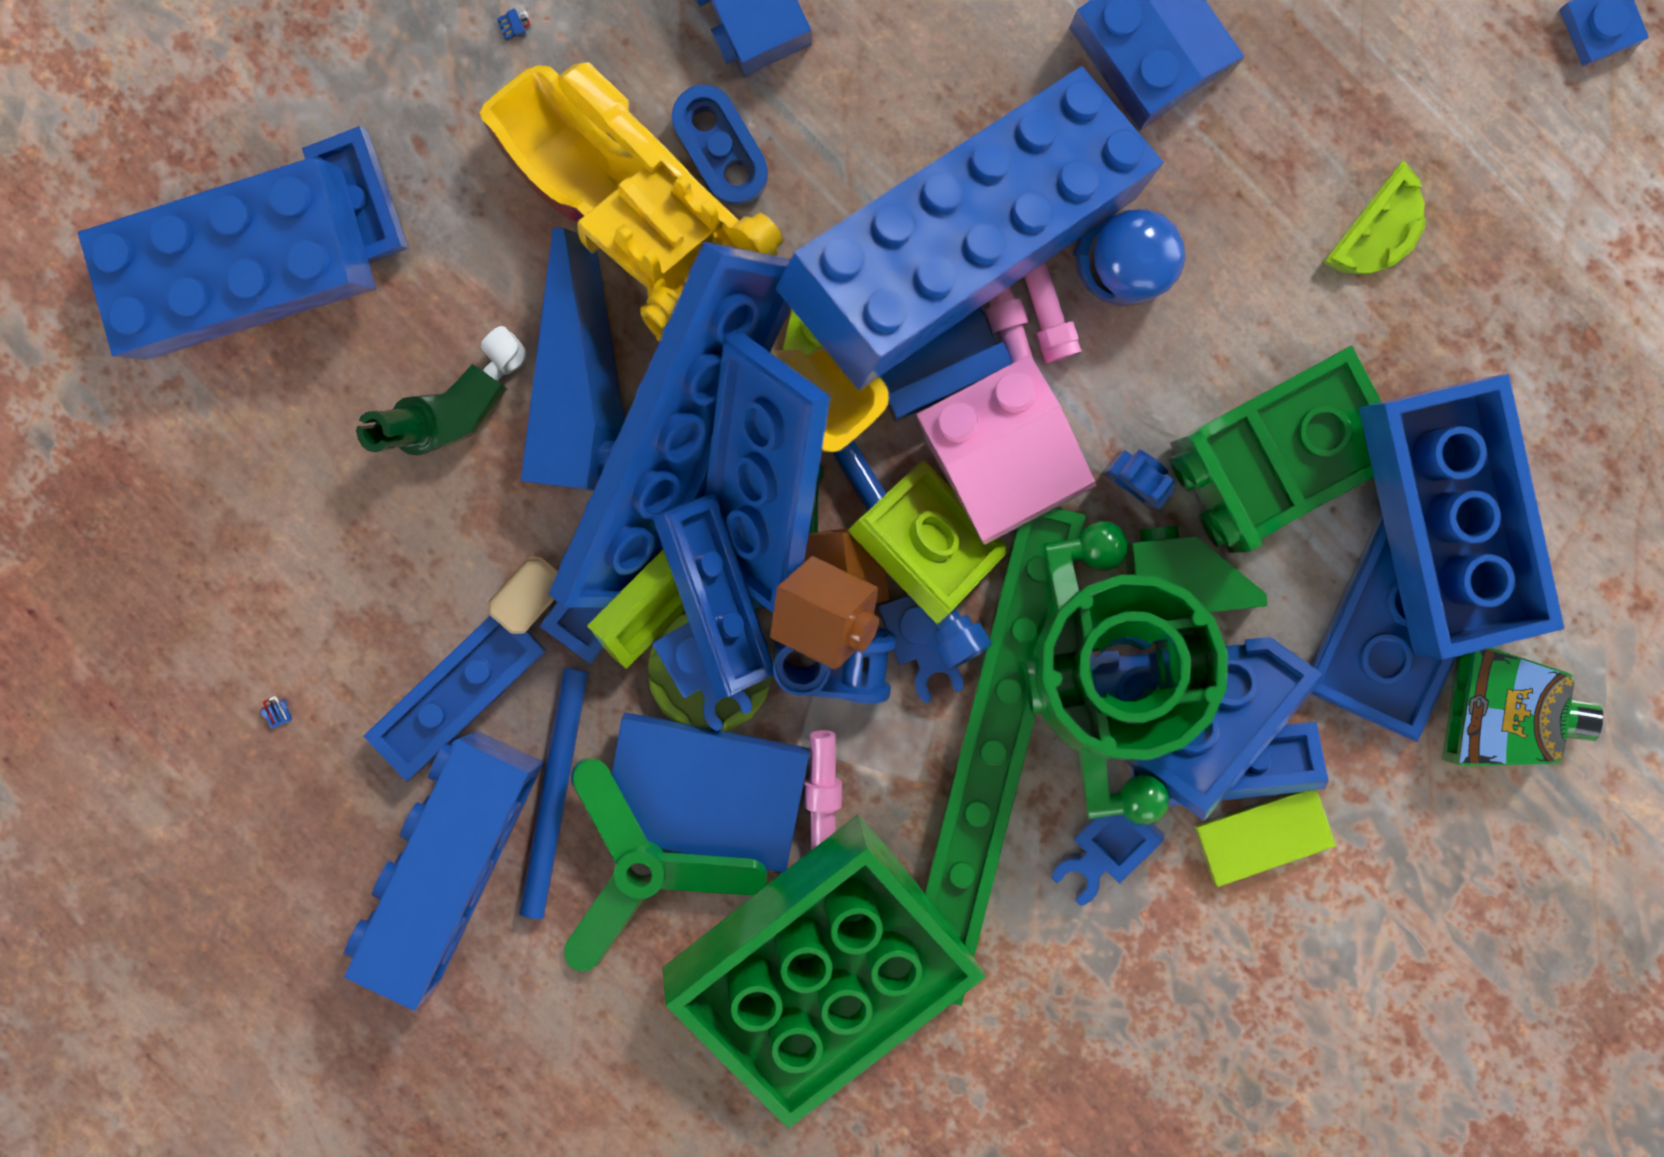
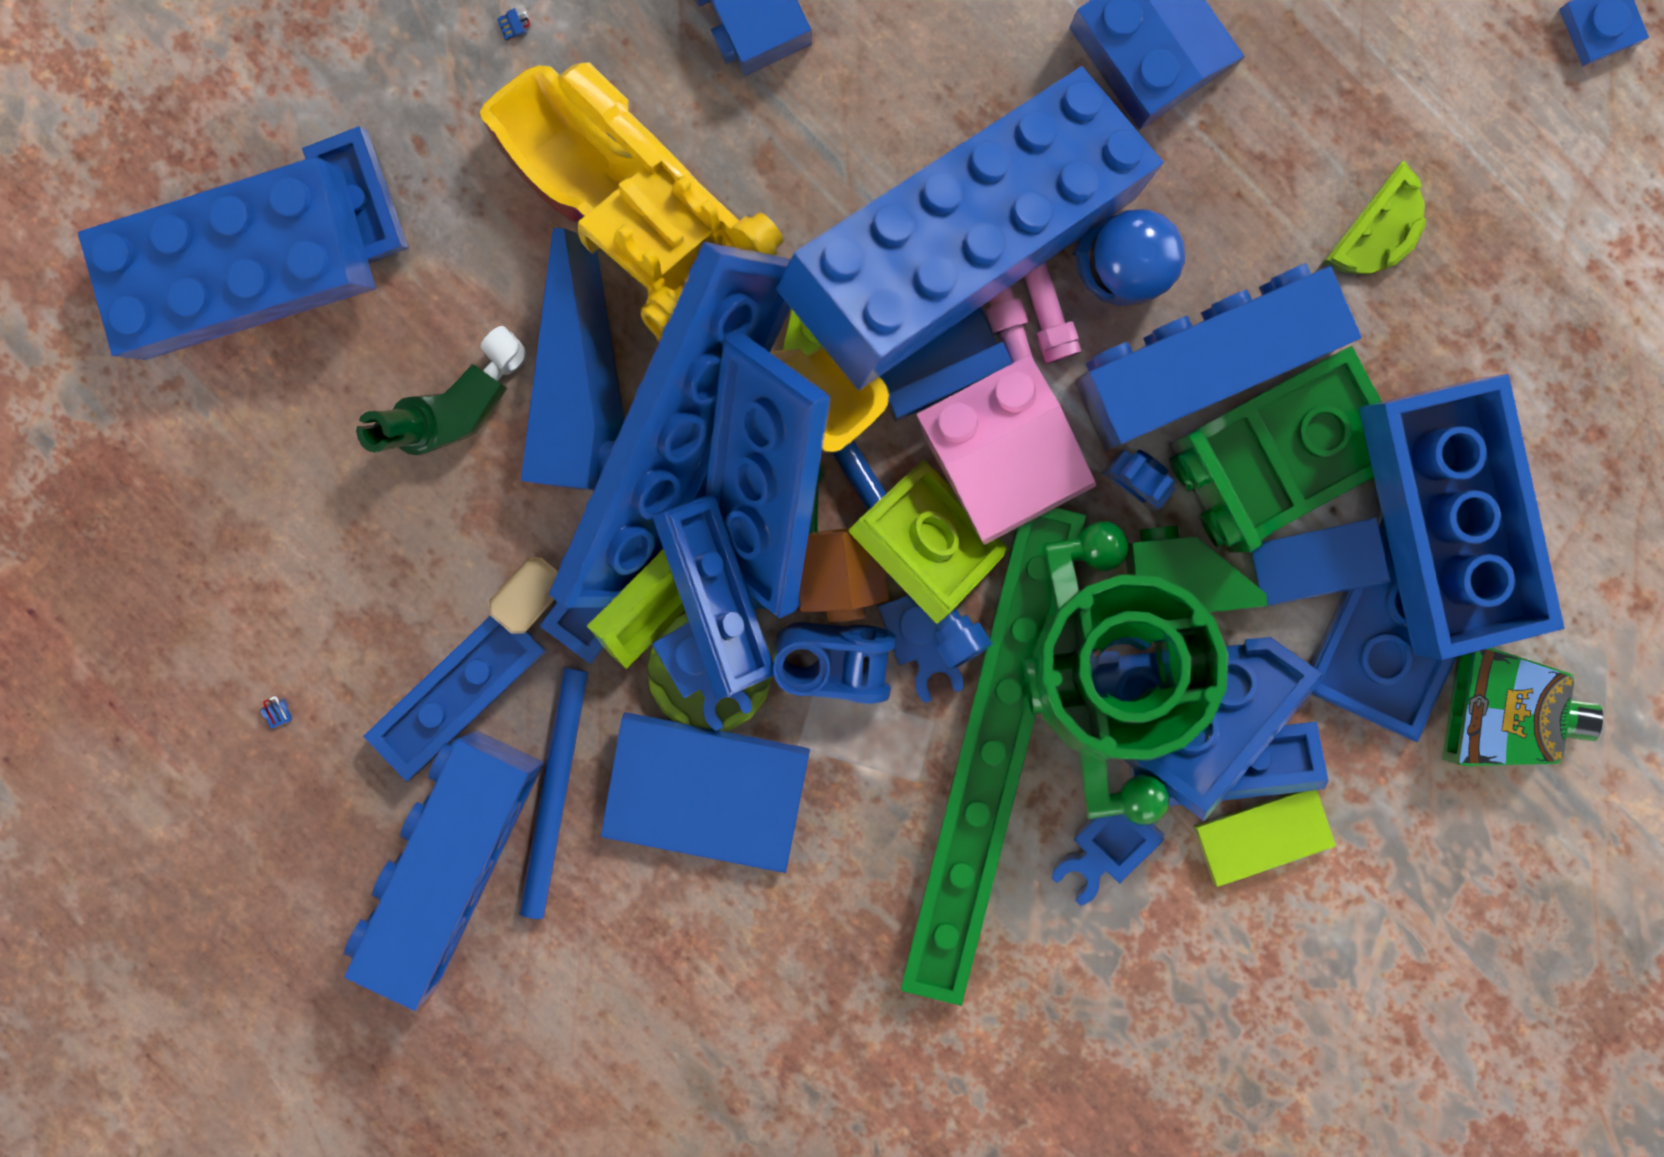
(628, 847): green piece -> none
(721, 147): blue plate -> none
(820, 973): green slope -> none
(822, 789): bright pink bar -> none
(824, 613): dark orange brick -> none
(1226, 353): none -> blue brick
(1321, 562): none -> blue tile

